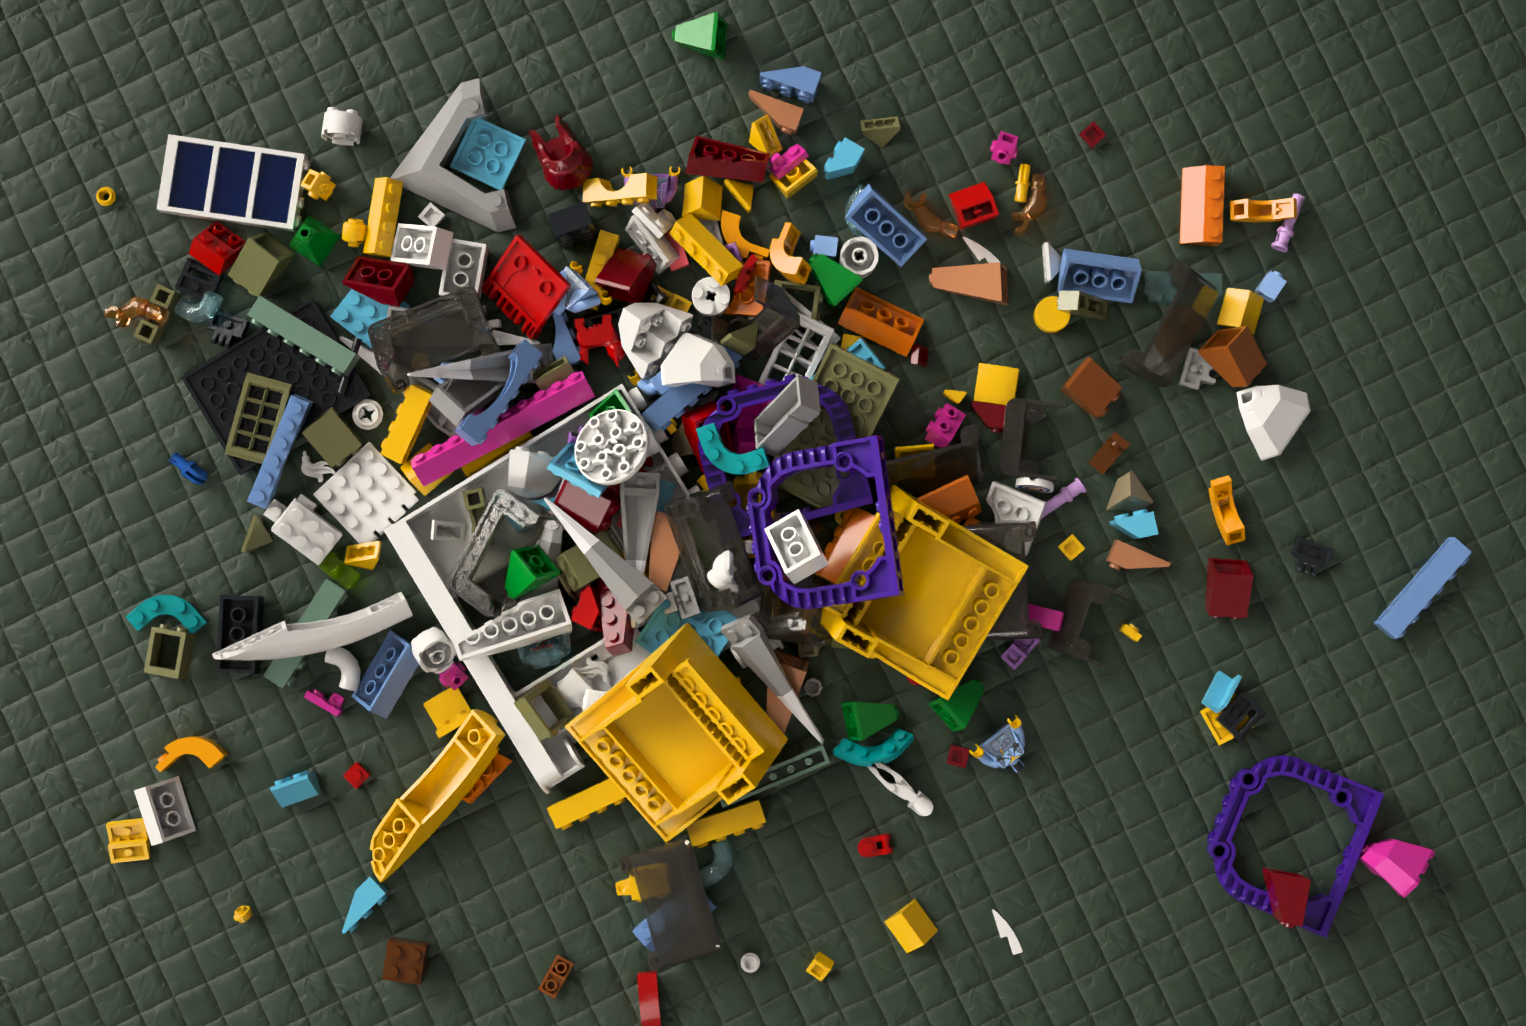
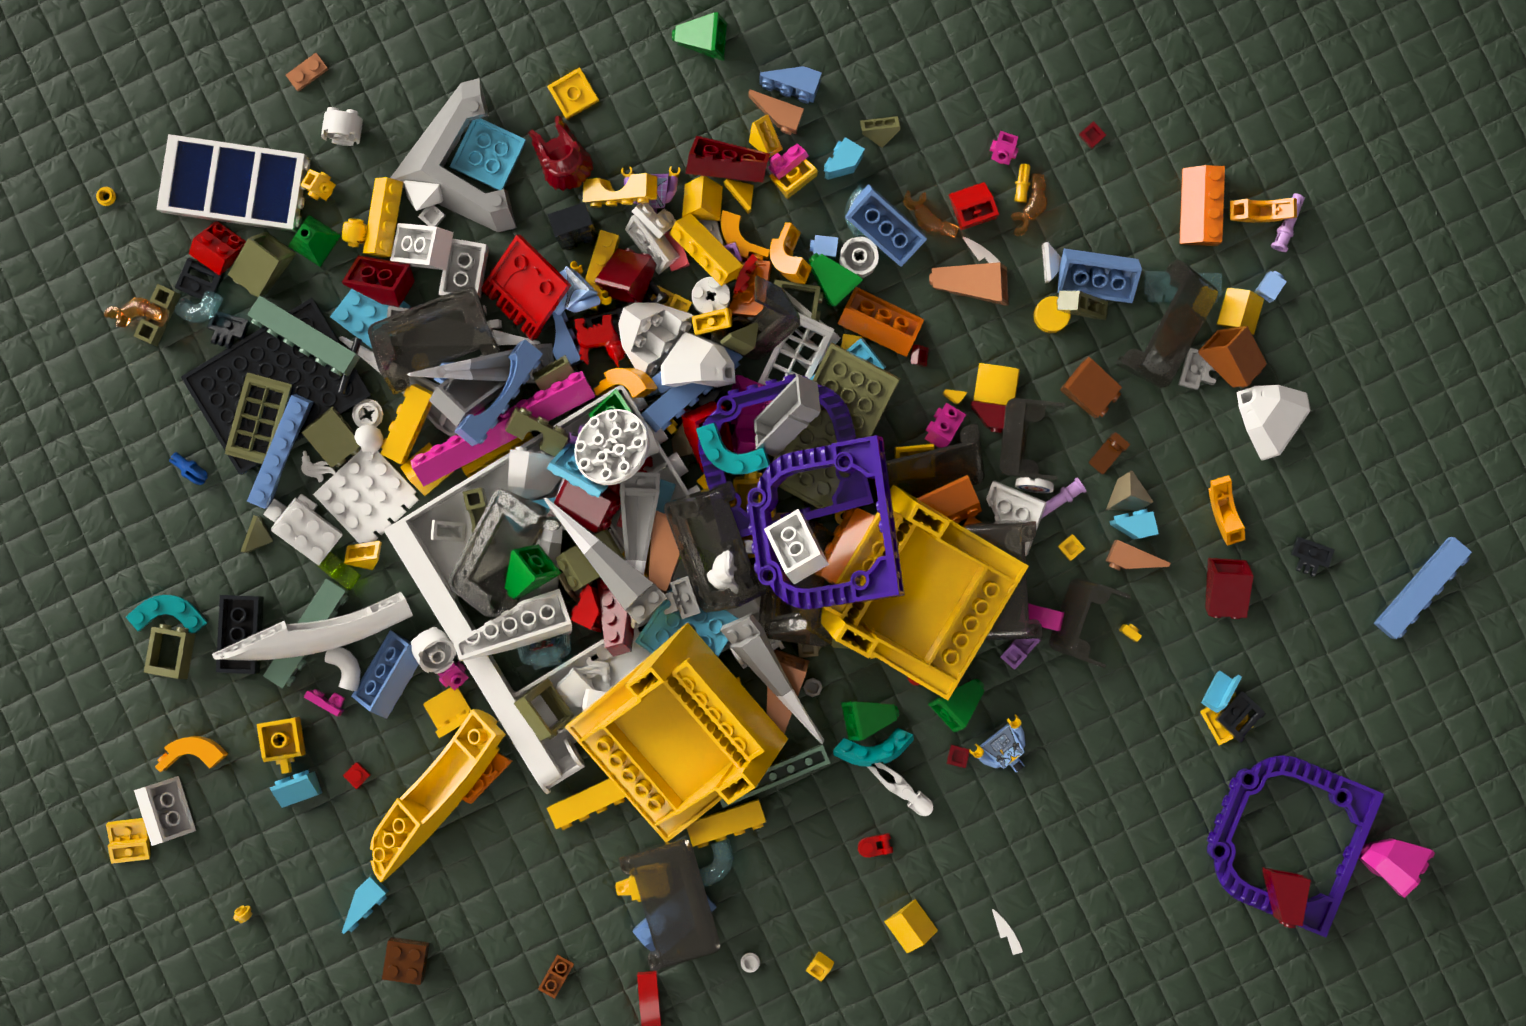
(273, 749): none -> yellow hinge
(307, 72): none -> nougat plate
(369, 438): none -> white hair
(423, 194): none -> white slope
(522, 422): none -> olive arch
(573, 93): none -> yellow tile
(633, 379): none -> light orange arch
(712, 321): none -> yellow slope

